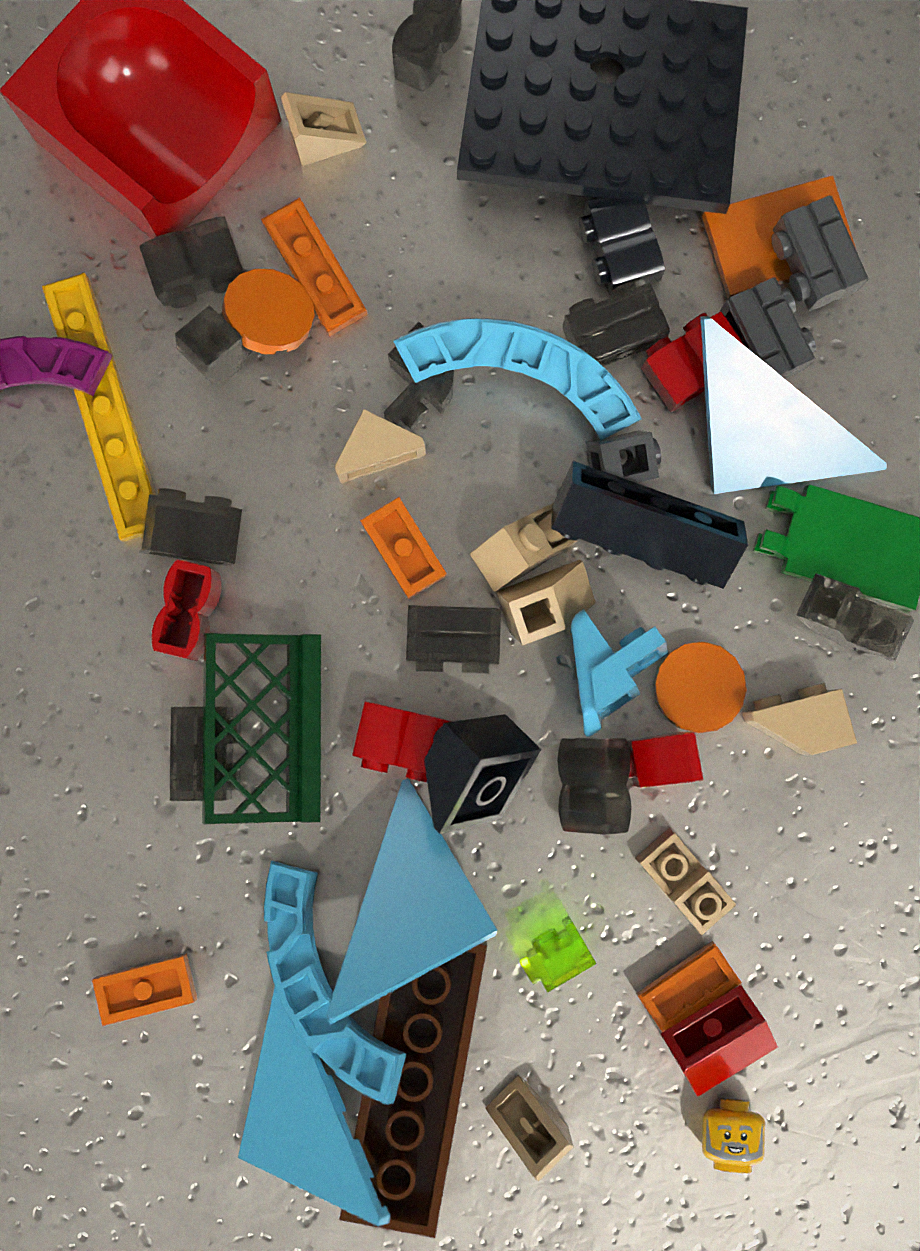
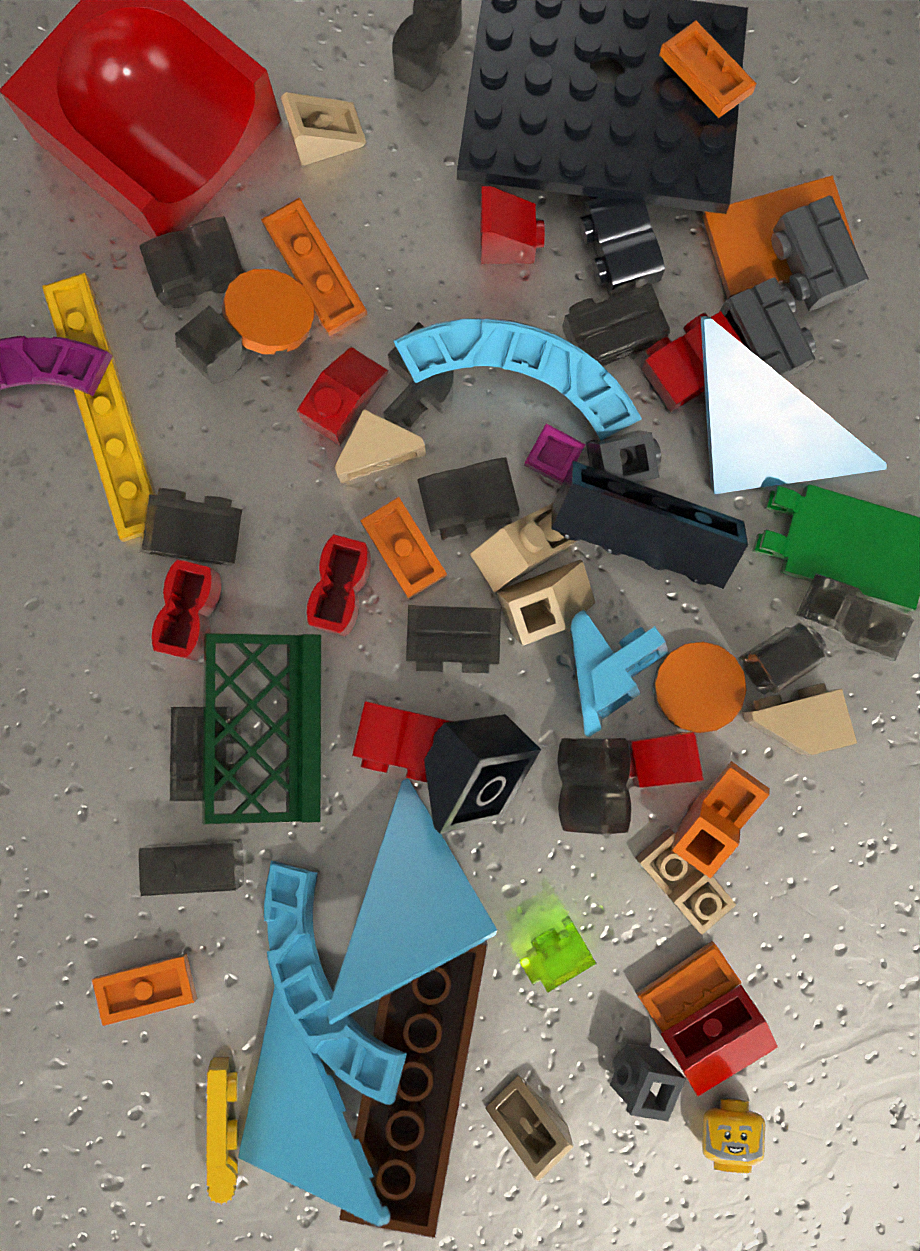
(191, 867): none -> clear smoke brick
(221, 1132): none -> yellow hinge
(341, 394): none -> red slope
(343, 573): none -> red brick
(469, 498): none -> clear smoke brick
(508, 228): none -> red slope
(554, 454): none -> dark pink tile
(633, 1077): none -> dark grey brick
(707, 69): none -> orange plate
(716, 818): none -> orange brick
(783, 658): none -> clear smoke brick

